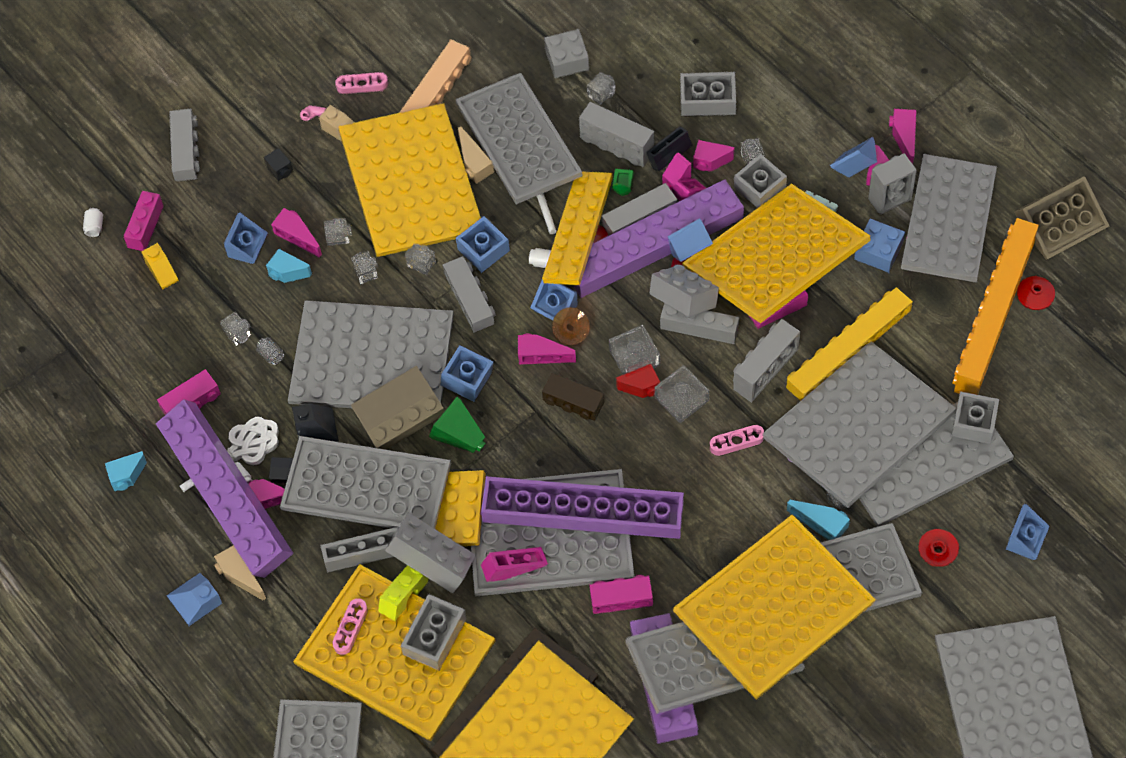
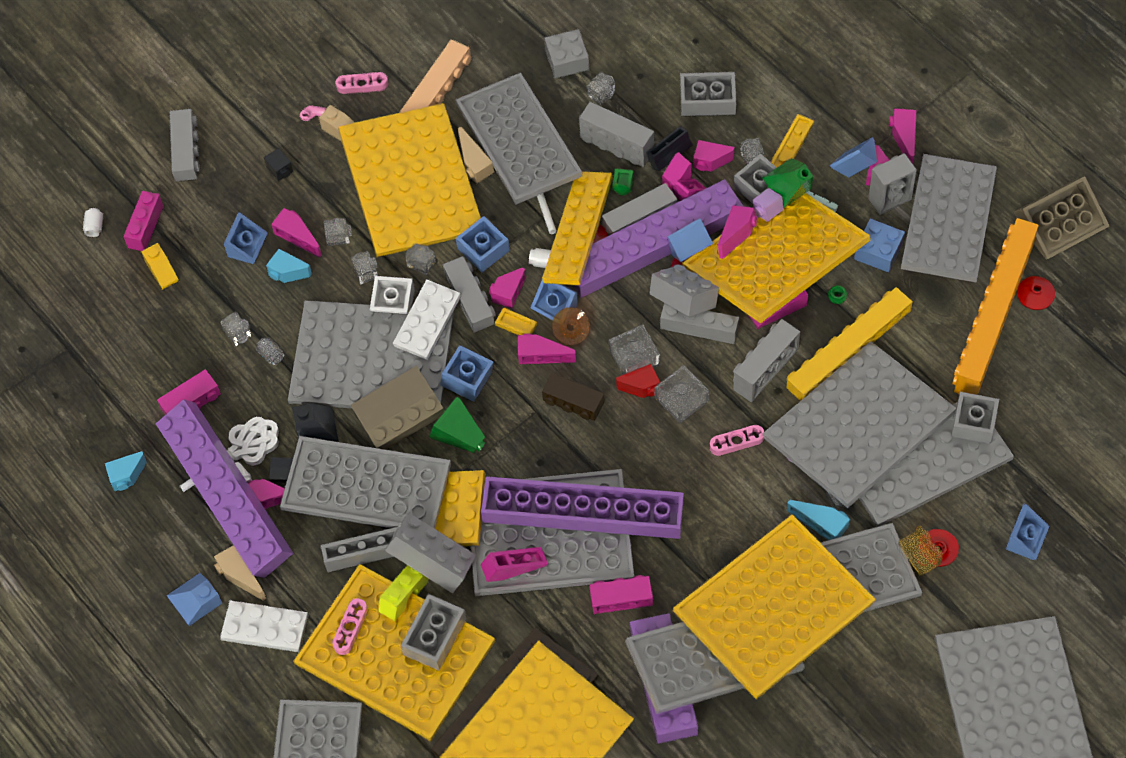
(264, 626): none -> white plate
(392, 295): none -> white slope
(427, 319): none -> white plate
(507, 288): none -> dark pink slope
(515, 322): none -> yellow tile
(737, 229): none -> dark pink slope
(768, 204): none -> lavender brick
(790, 180): none -> green slope
(793, 140): none -> yellow tile
(837, 290): none -> green plate
(921, 551): none -> clear yellow bracket

